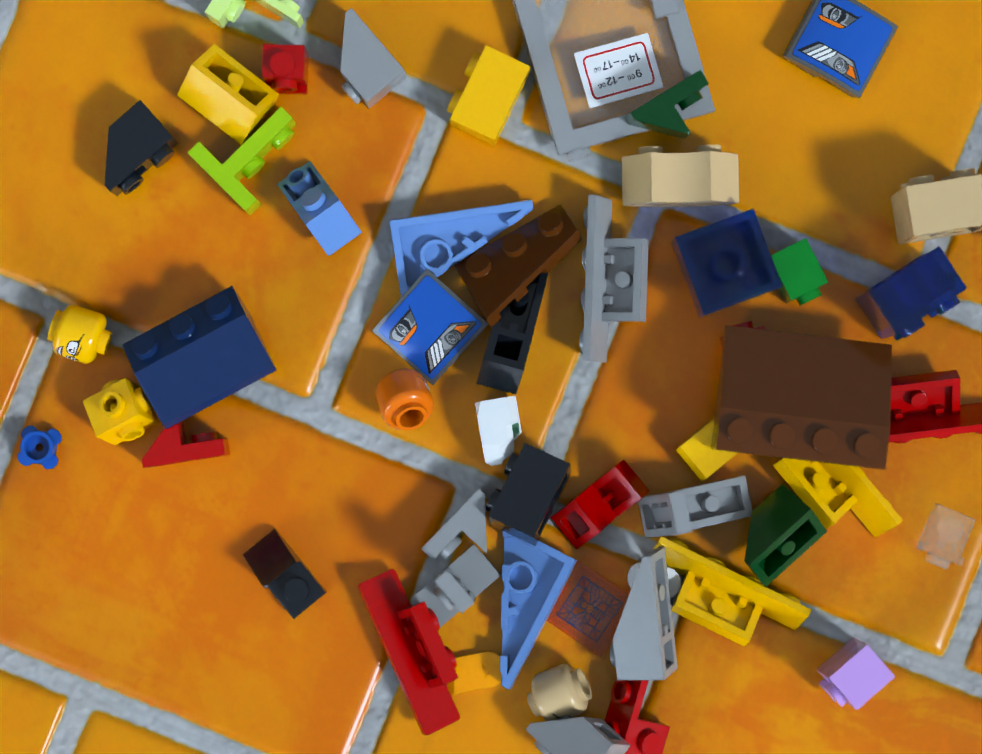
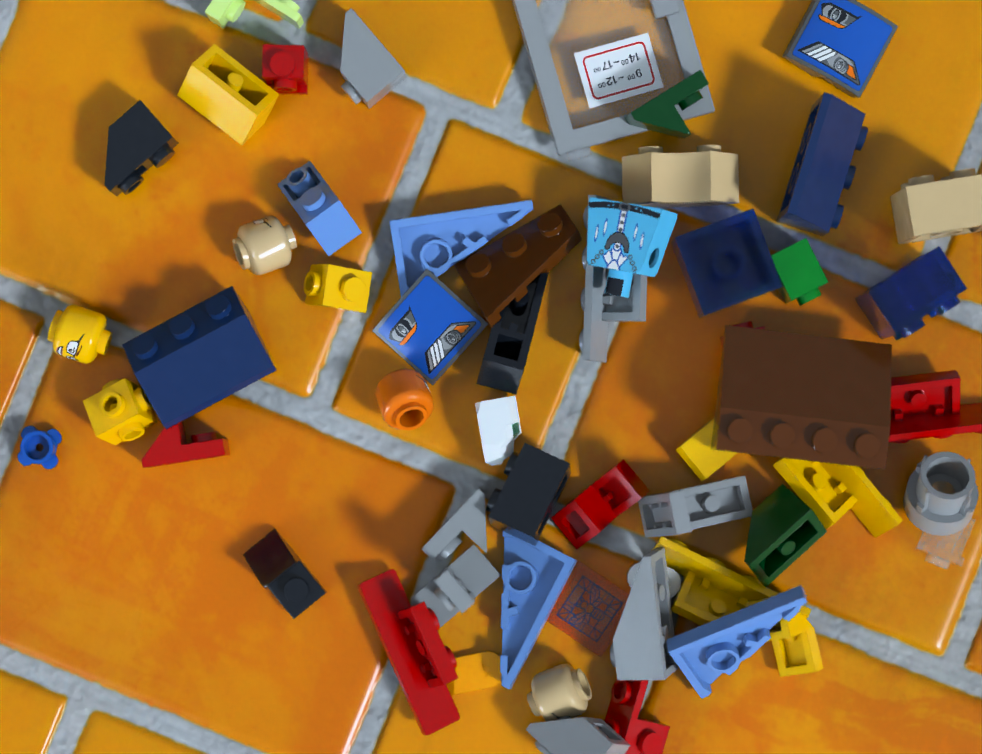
(247, 158): lime bracket -> none
(264, 245): none -> tan head
(337, 287): none -> yellow bracket
(489, 94): yellow brick -> none
(627, 241): none -> medium azure torso
(729, 640): none -> medium blue wing
(794, 645): none -> yellow slope
(823, 166): none -> dark blue slope
(854, 674): lavender brick -> none
(941, 494): none -> light grey piece

